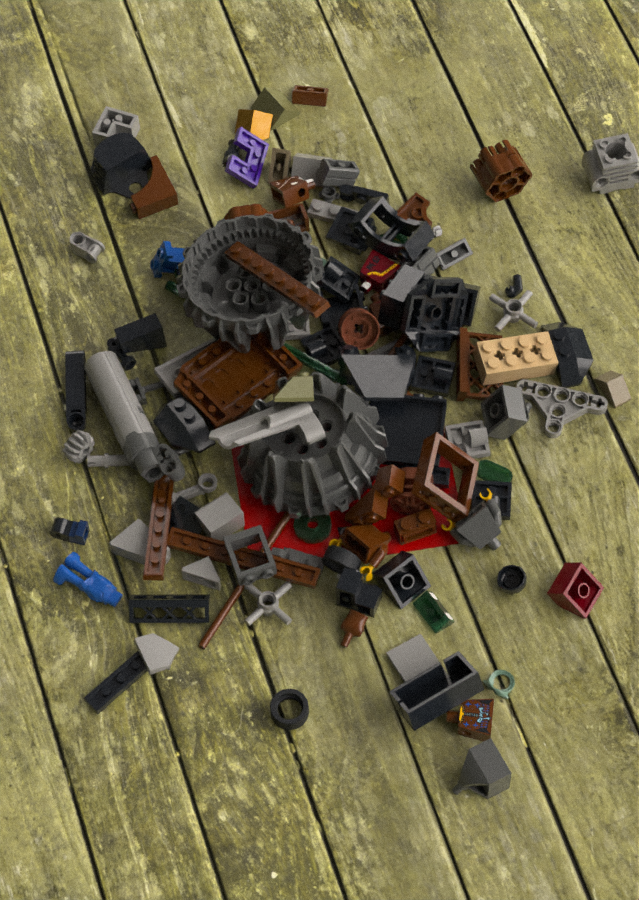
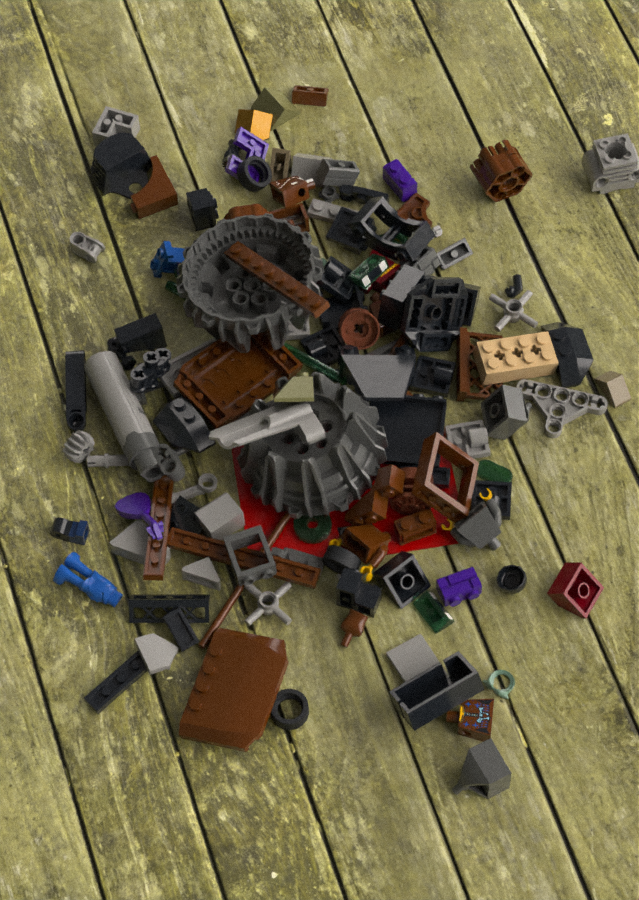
(138, 507): none -> dark purple piece
(145, 374): none -> black axle
(180, 629): none -> black tile
(202, 209): none -> black brick
(234, 690): none -> reddish brown slope
(245, 178): none -> black tyre
(369, 270): none -> clear green slope
(399, 180): none -> dark purple brick
(459, 587): none -> dark purple brick

